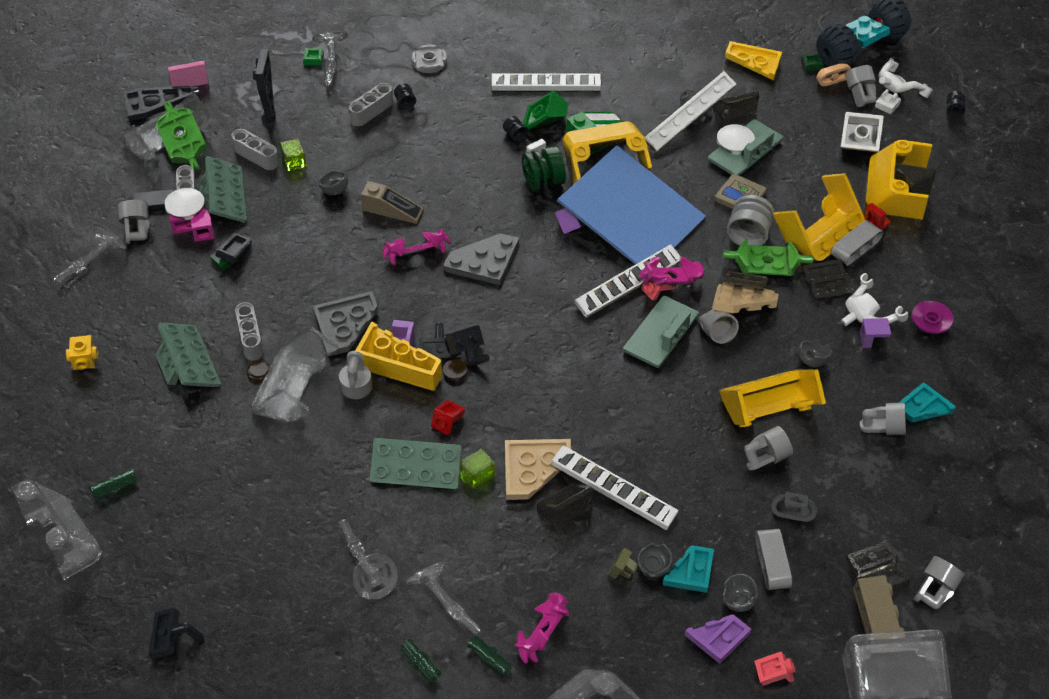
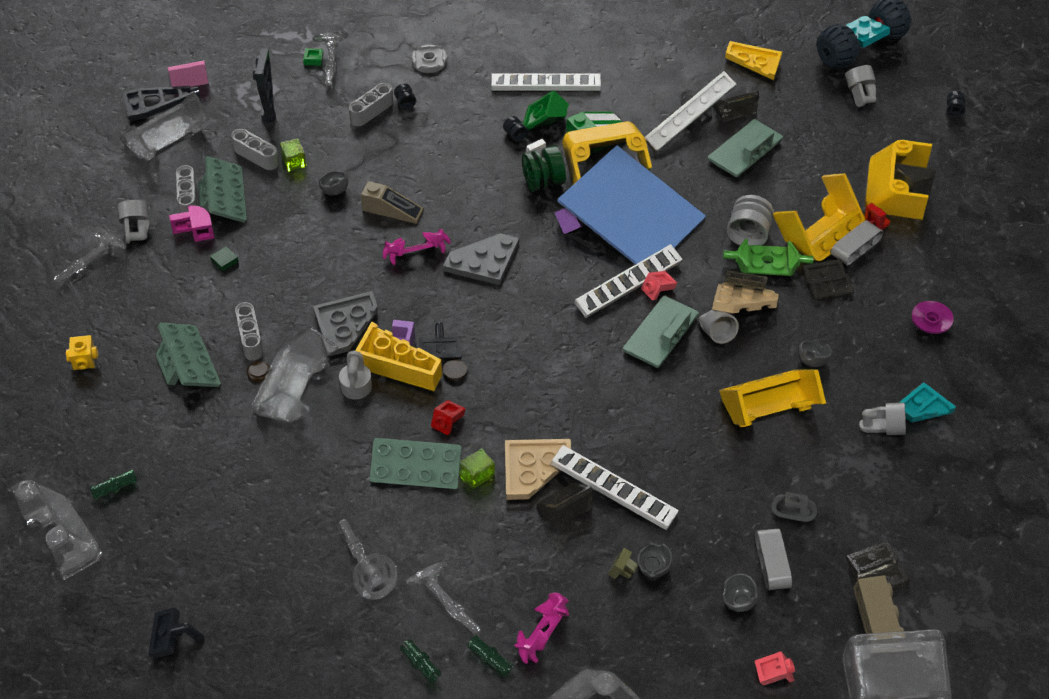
(155, 199): tile -> none
(184, 147): bright green plate -> none
(184, 203): white dish -> none
(233, 248): black tile -> none
(464, 341): black plate -> none
(687, 273): dark pink piece -> none
(692, 570): teal wing -> none
(720, 636): medium lavender wing -> none
(735, 138): white dish -> none
(737, 187): dark tan tile -> none
(775, 444): light grey piece -> none
(811, 62): dark green tile -> none
(832, 74): light nougat plate -> none
(862, 132): white slope -> none
(864, 306): white piece -> none
(874, 328): medium lavender panel -> none
(888, 102): white tile -> none
(898, 84): white piece -> none
(944, 575): light grey piece -> none

